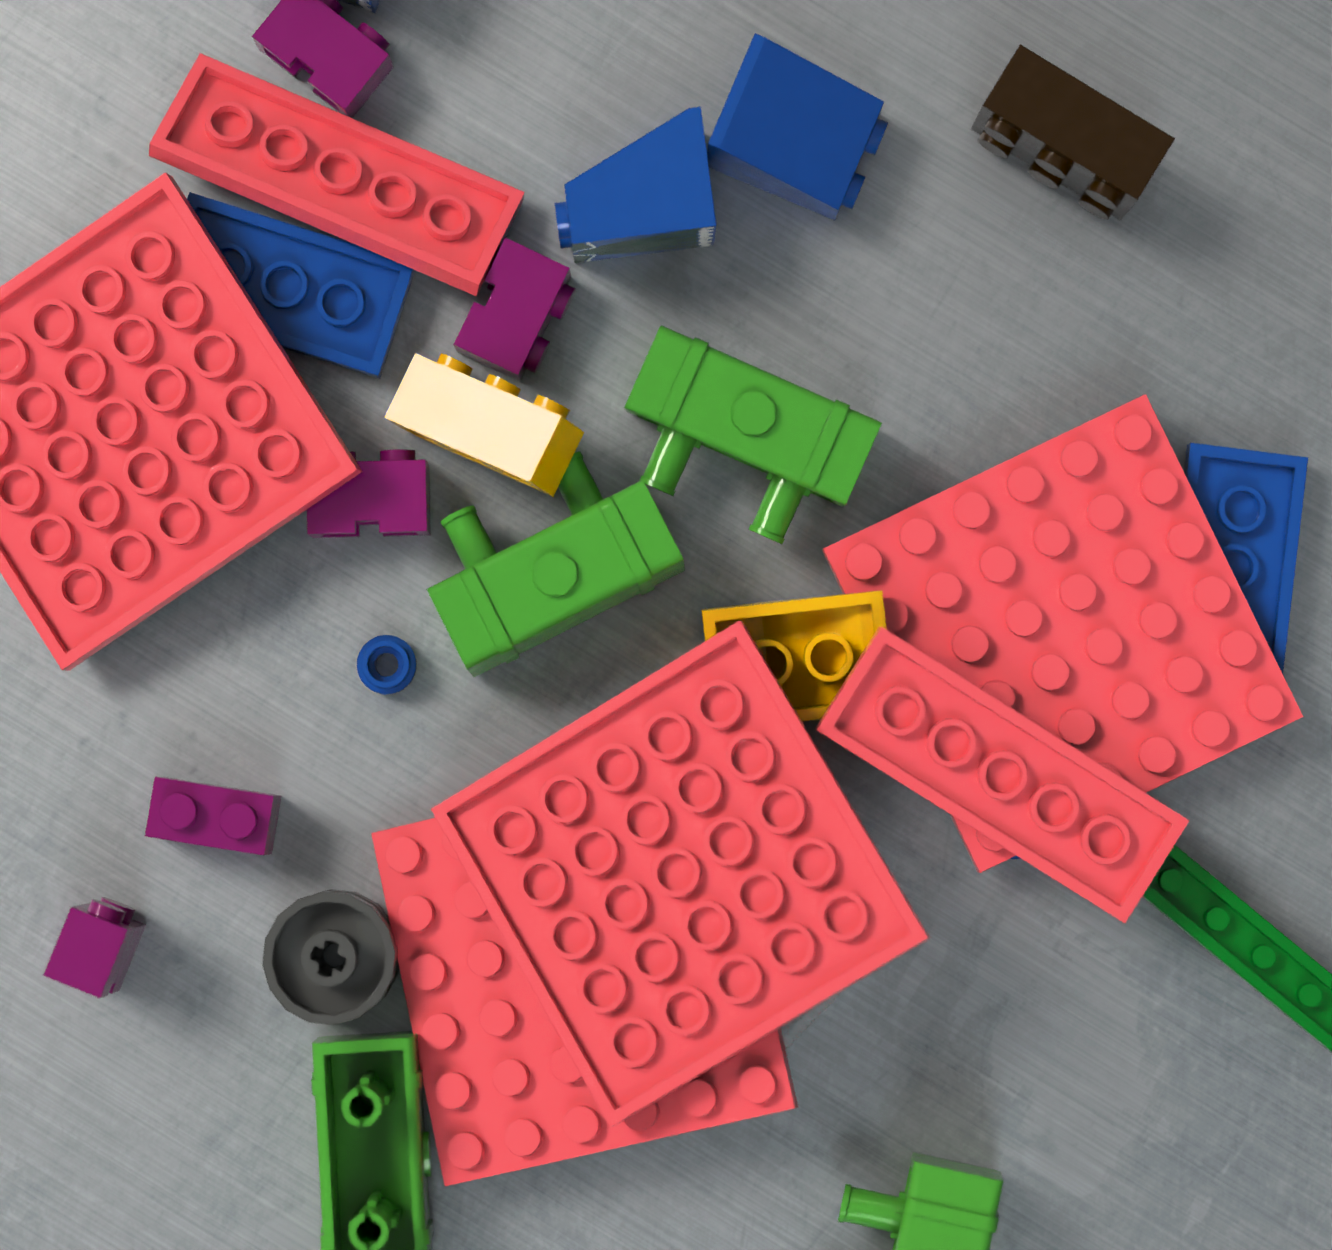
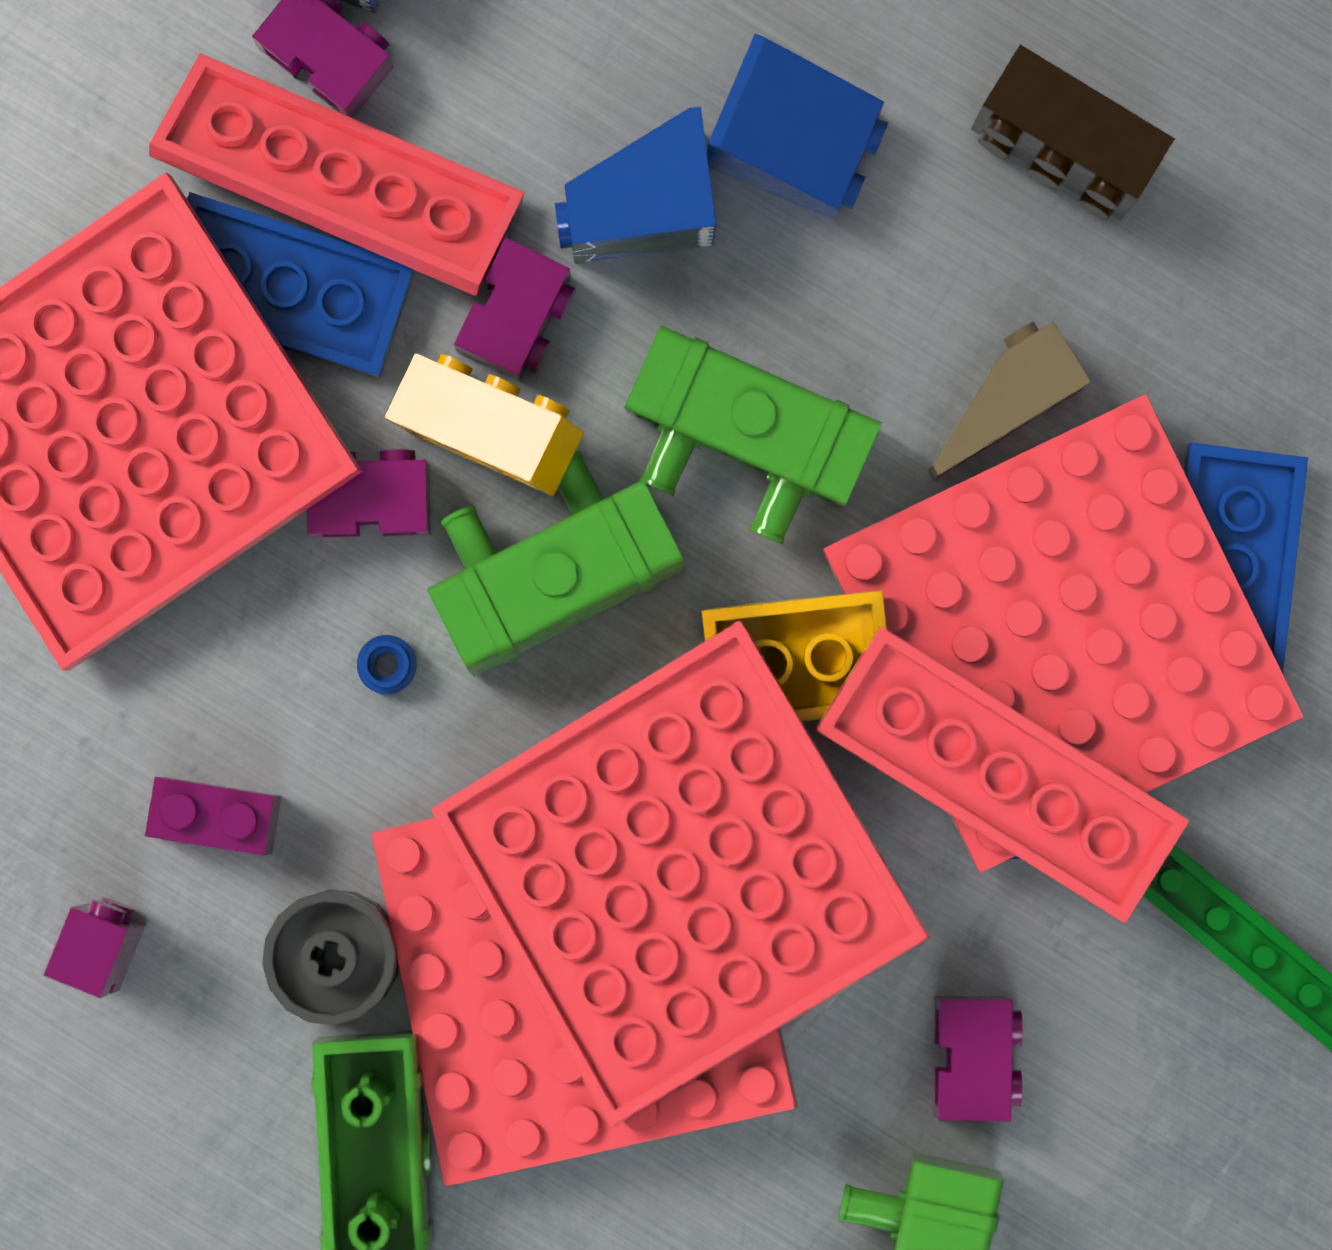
(978, 1068): none -> magenta brick
(1022, 385): none -> dark tan slope

